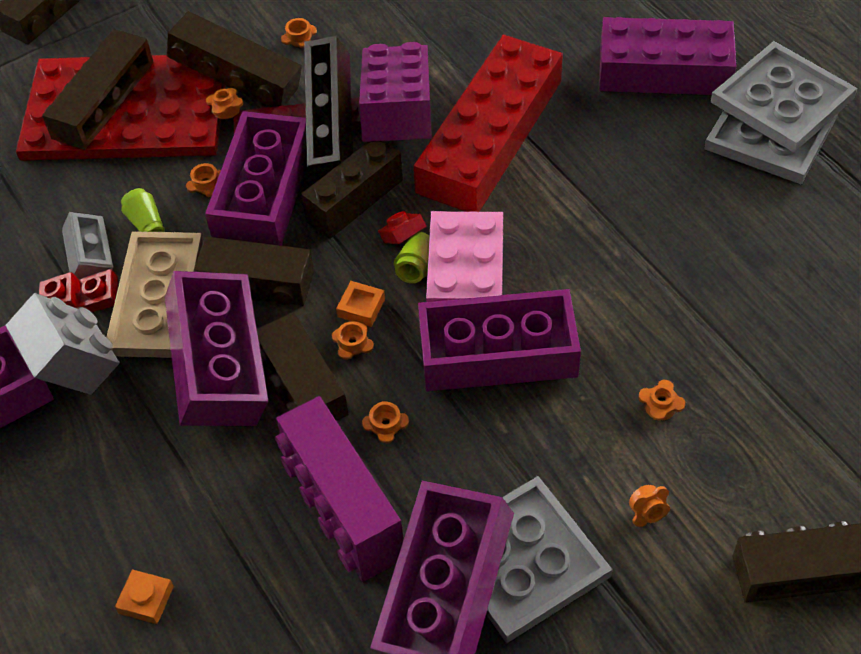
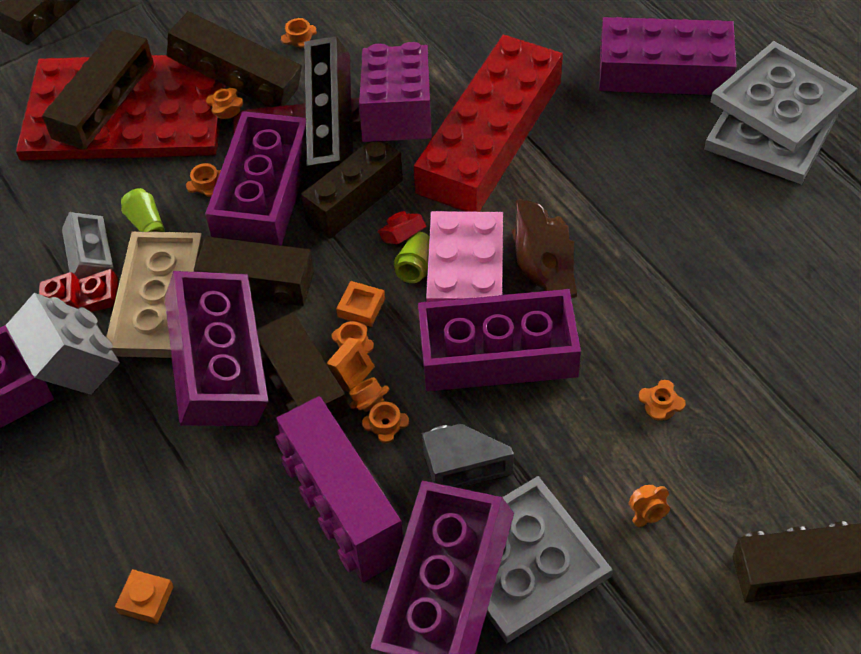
(350, 364): none -> orange plate
(367, 394): none -> orange plate
(464, 456): none -> flat silver slope
(543, 248): none -> reddish brown piece

